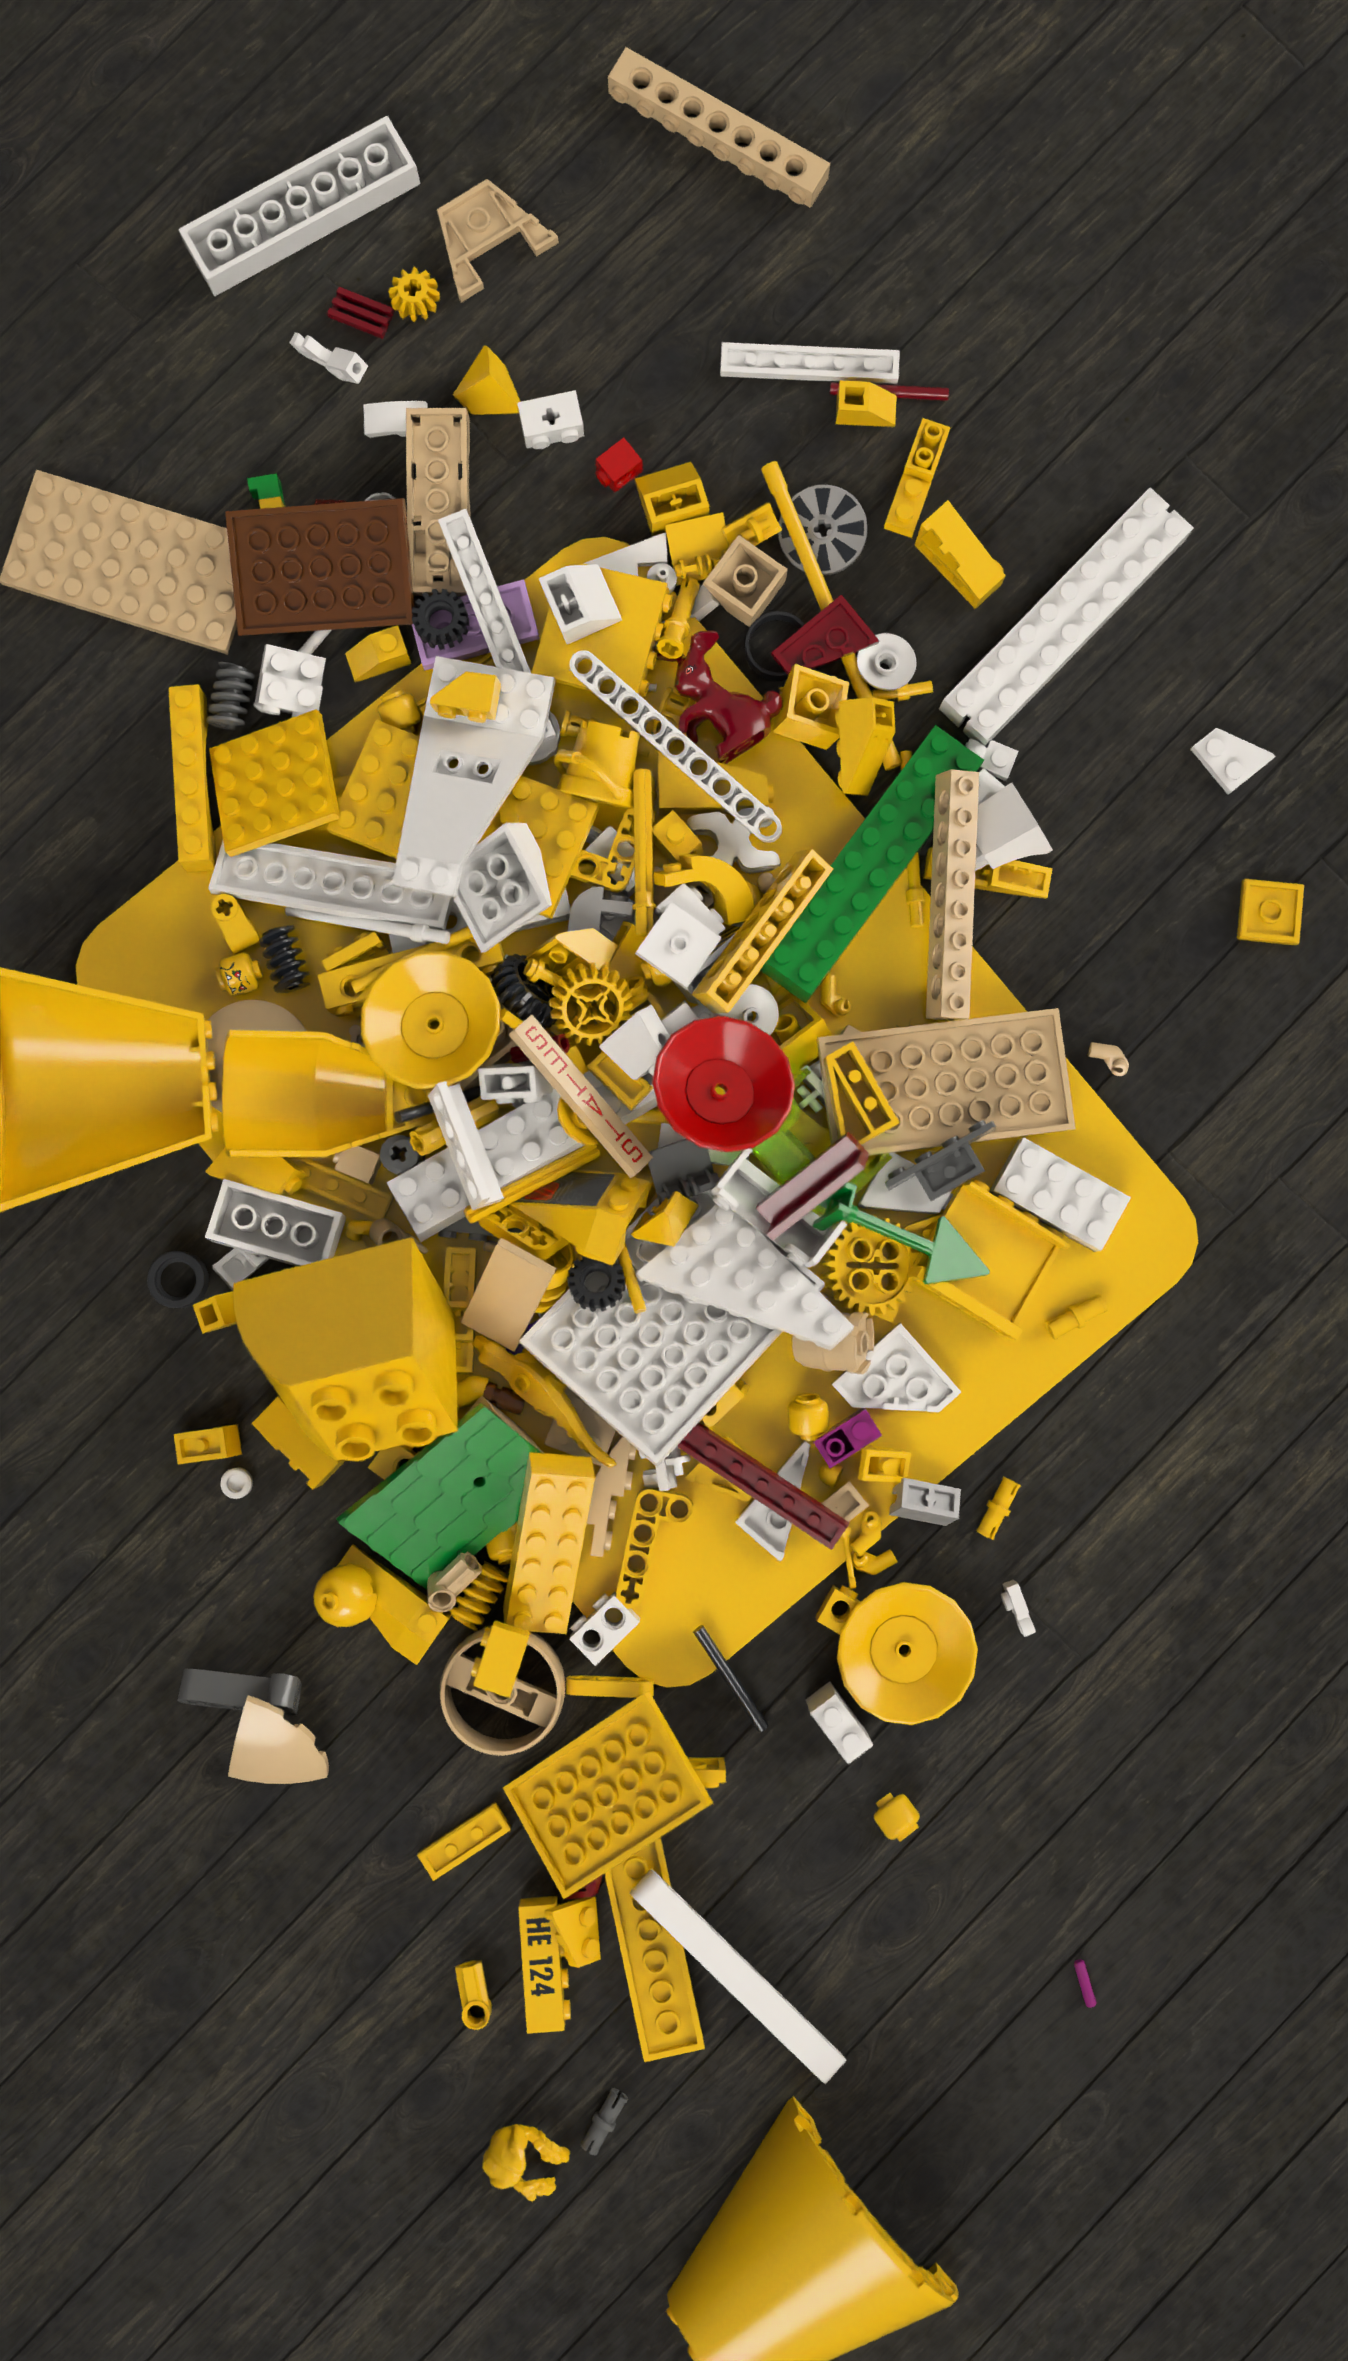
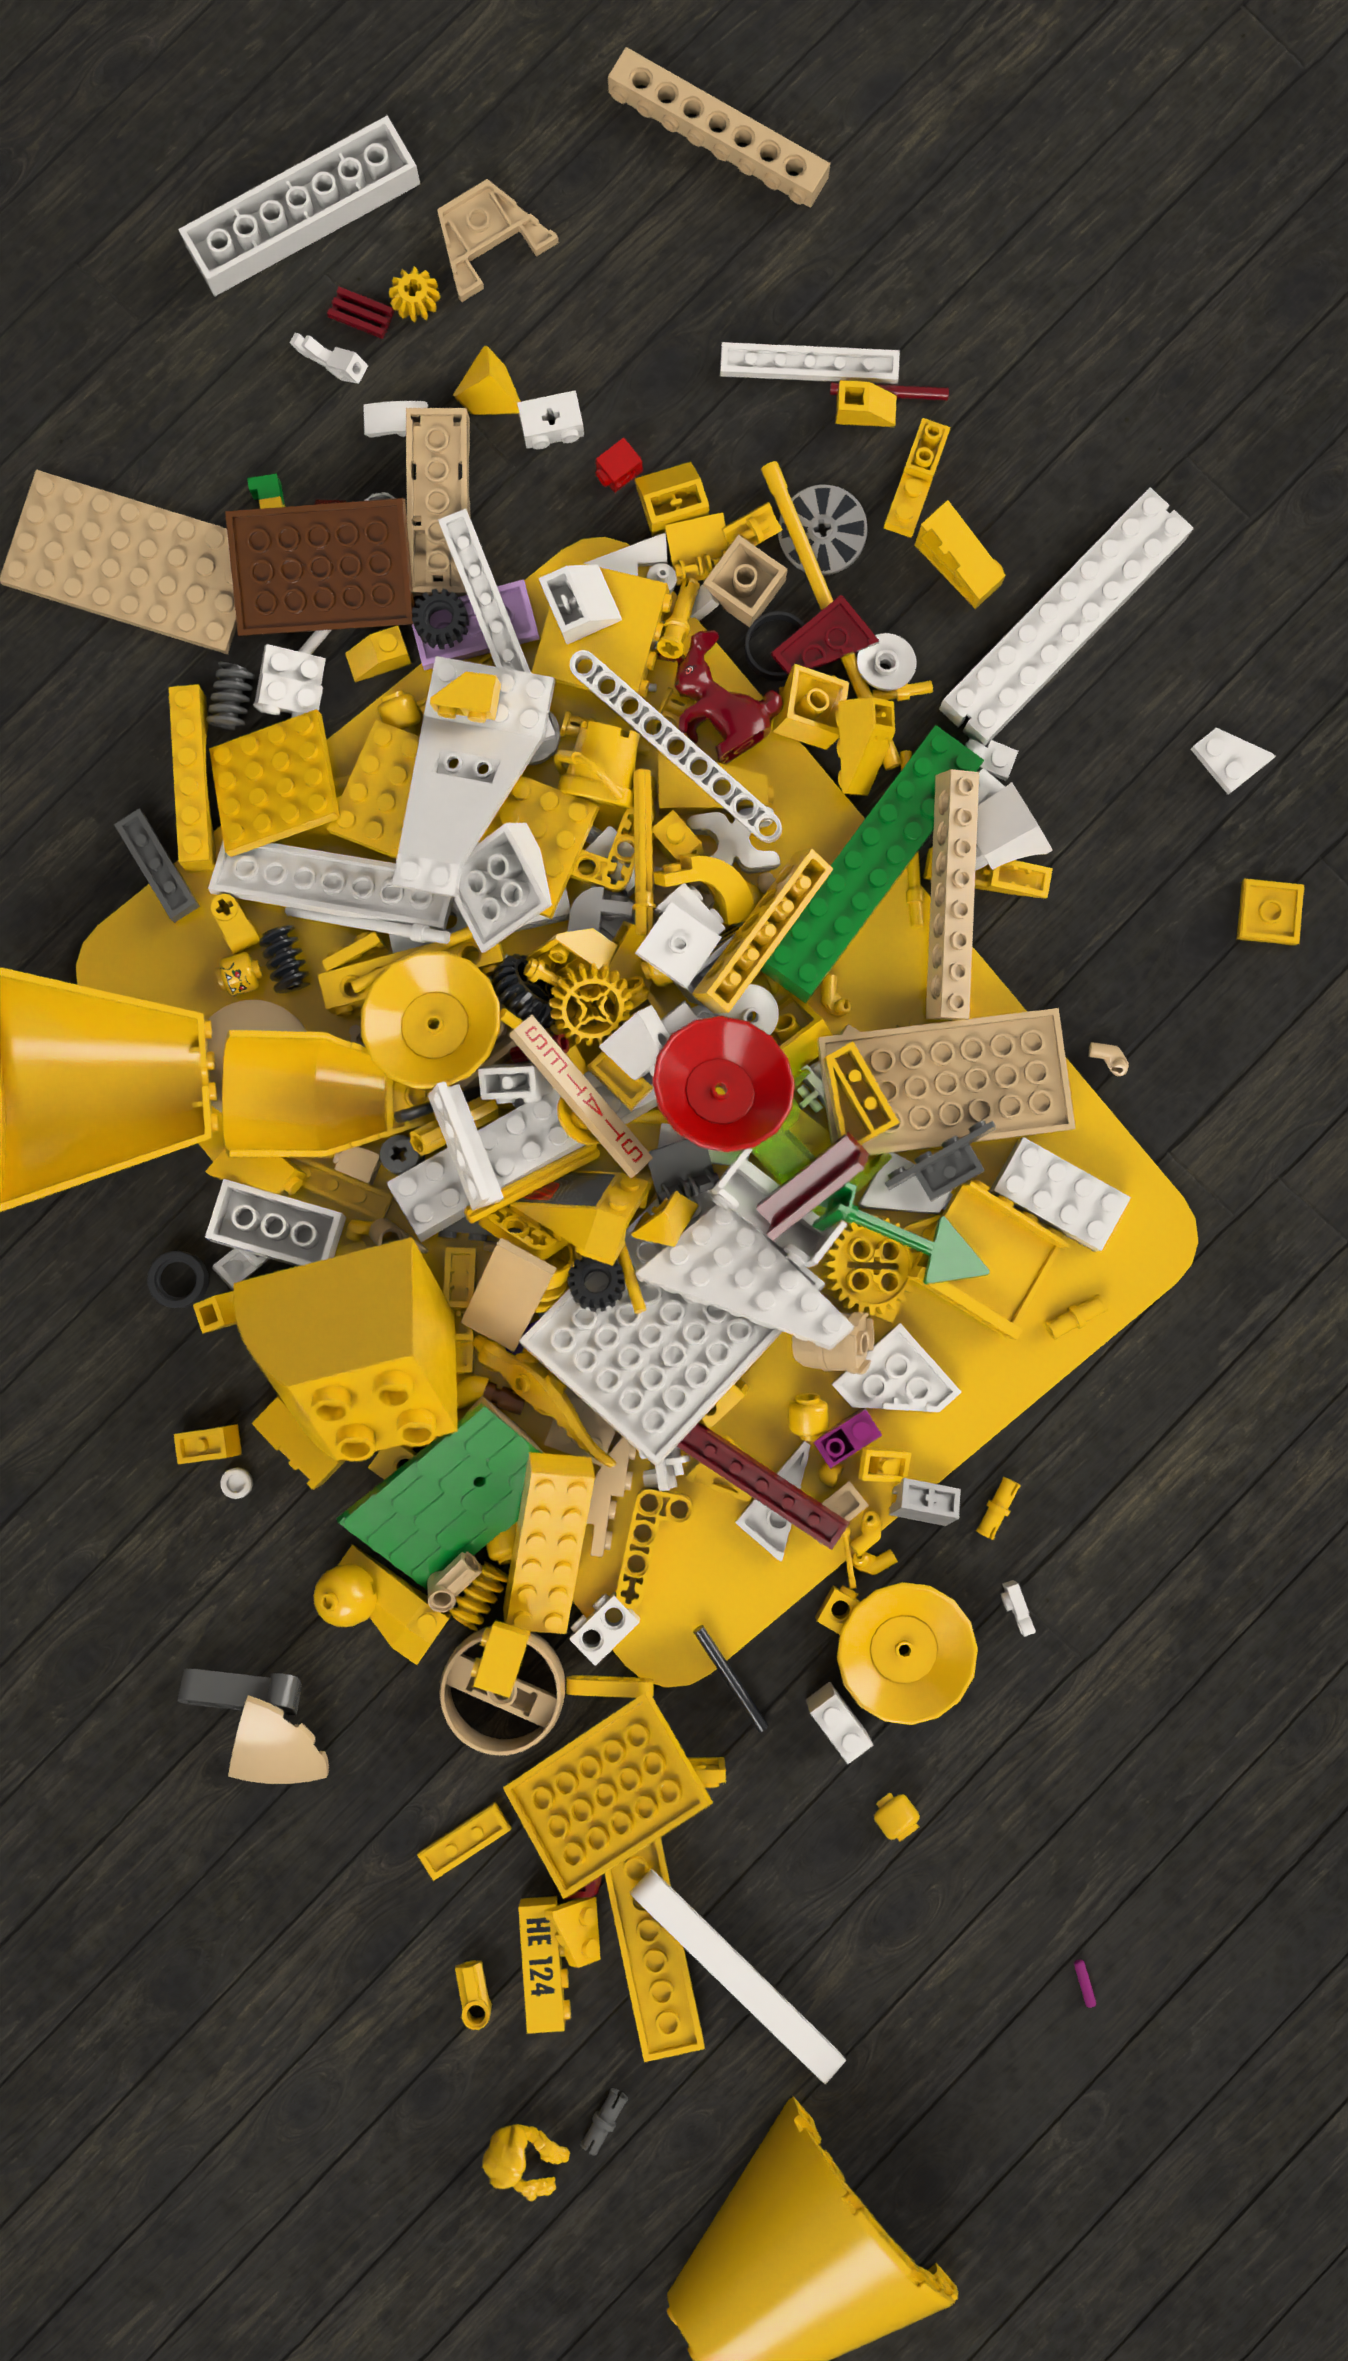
(156, 865): none -> dark grey plate

